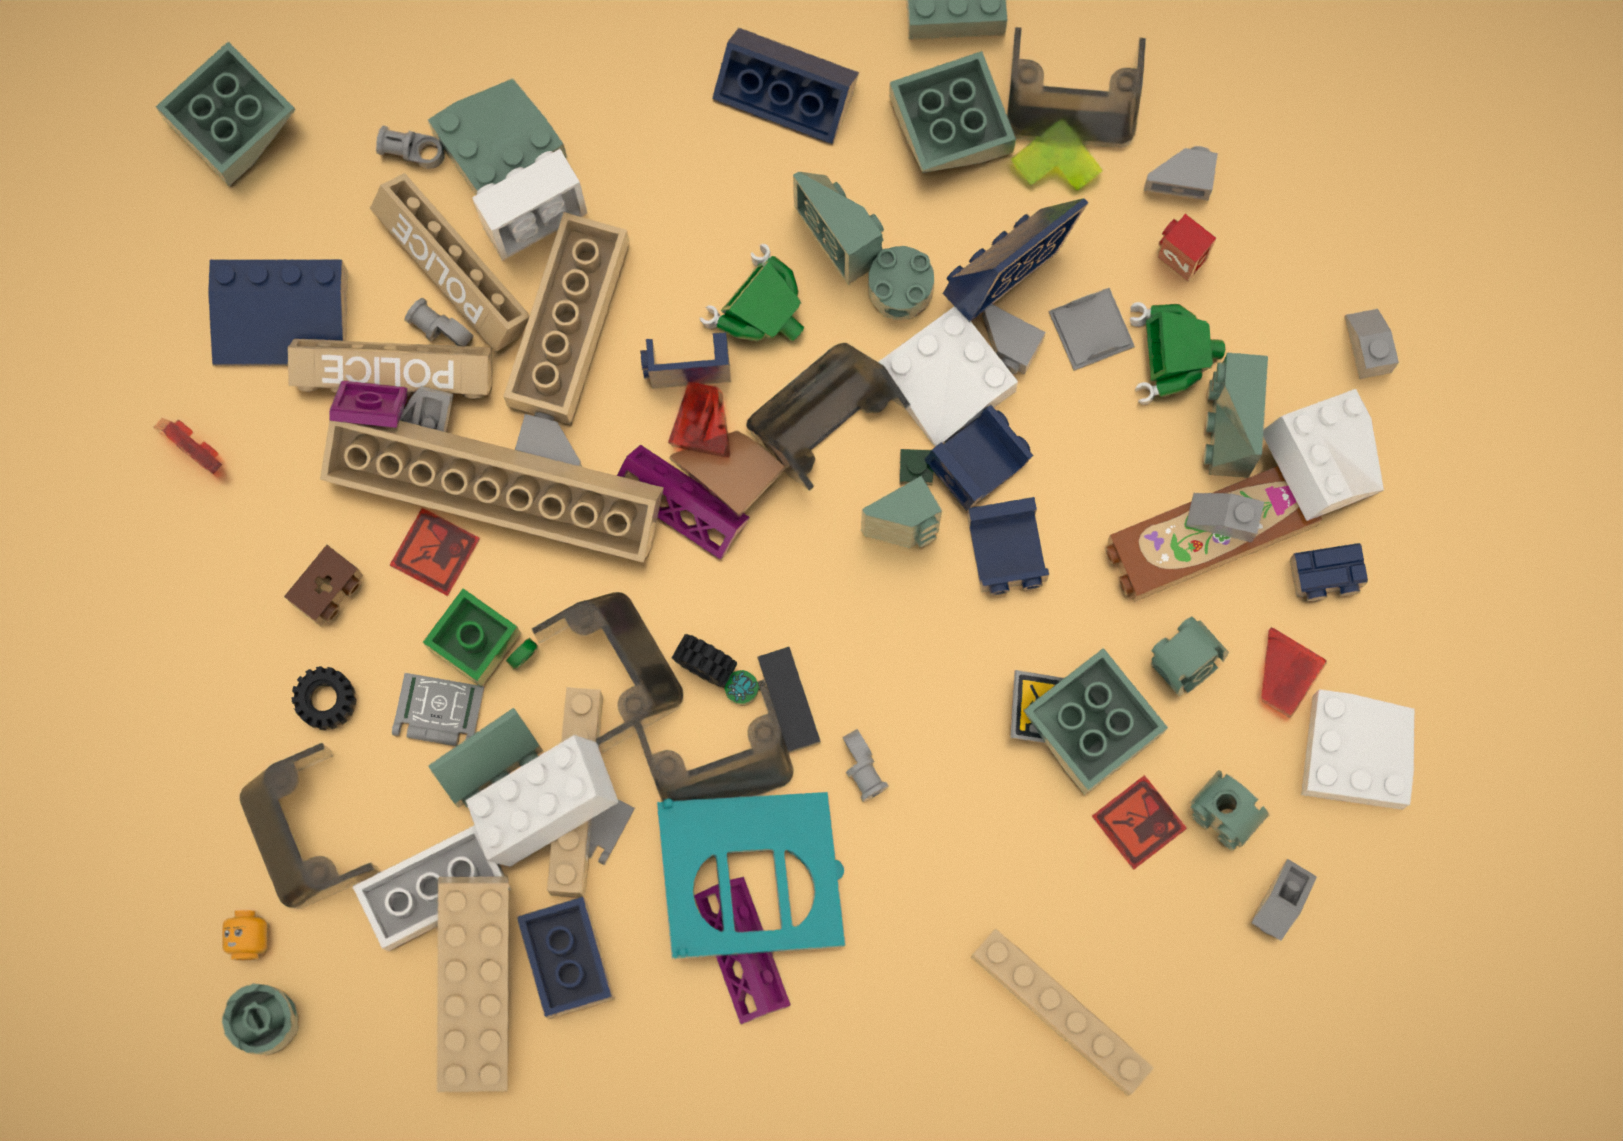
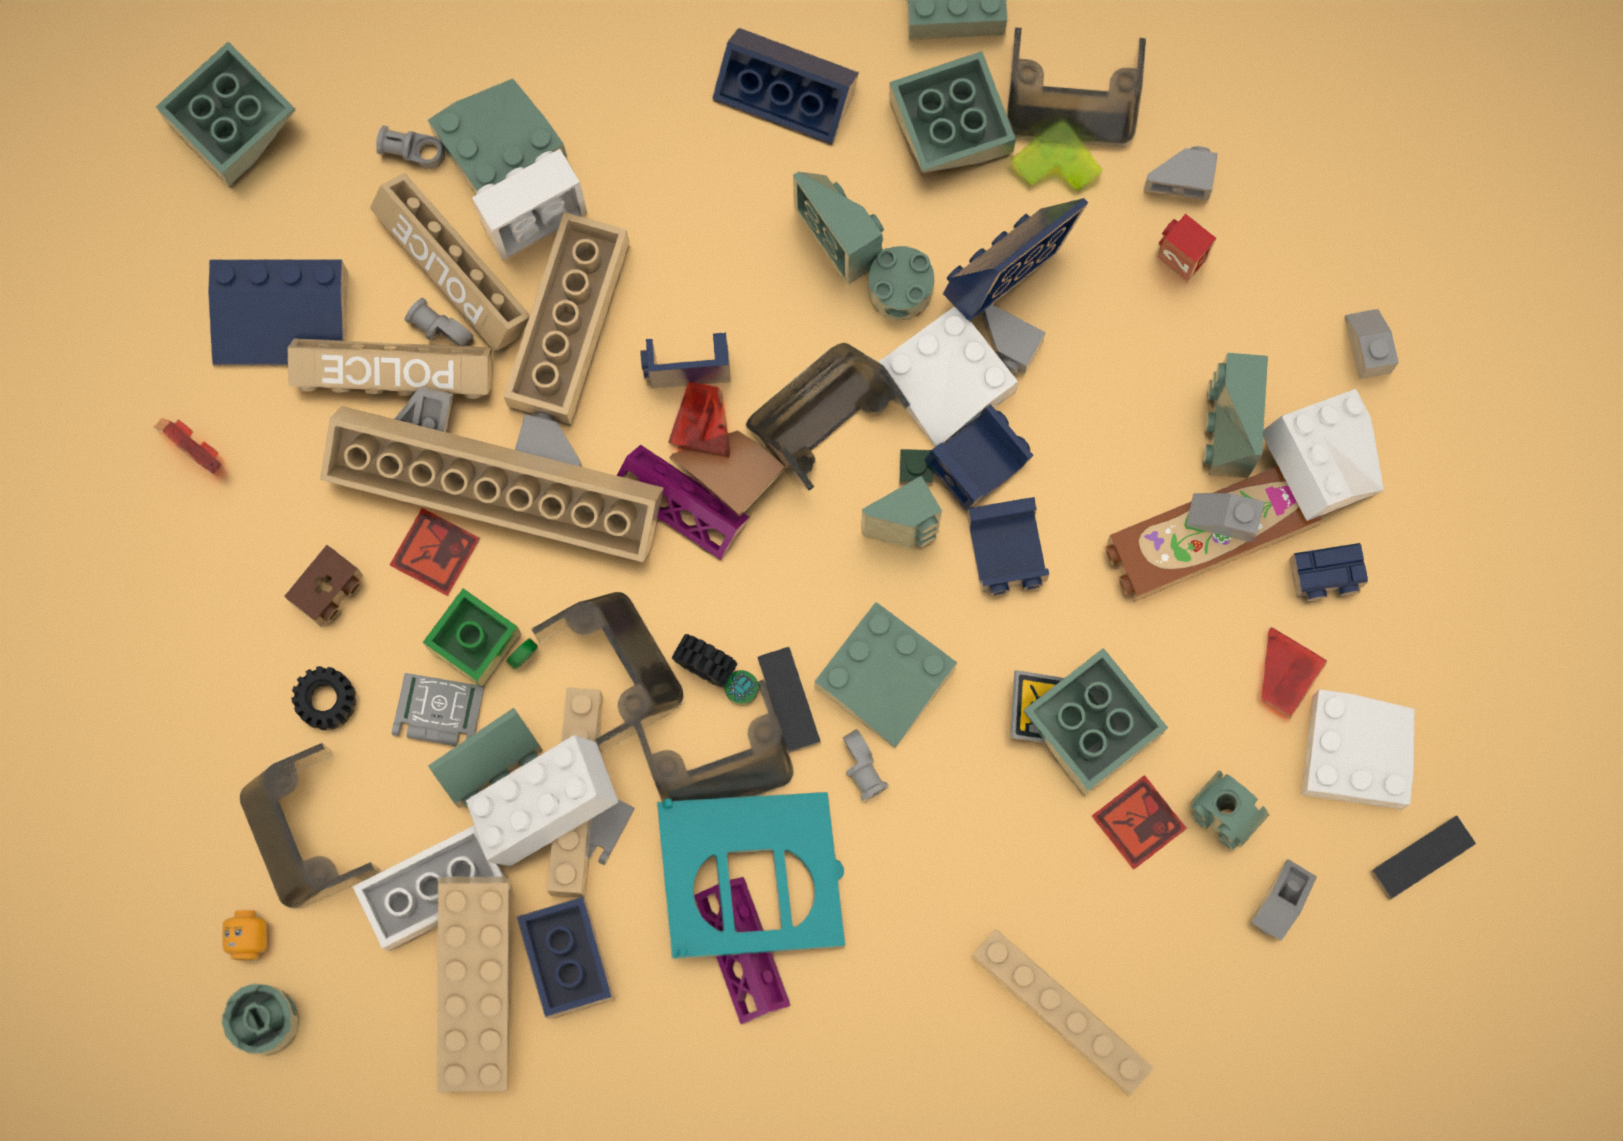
(368, 404): magenta tile -> none
(761, 303): green torso -> none
(885, 674): none -> sand green slope
(1091, 328): light grey piece -> none
(1177, 348): green torso -> none
(1188, 656): sand green brick -> none
(1423, 857): none -> black tile

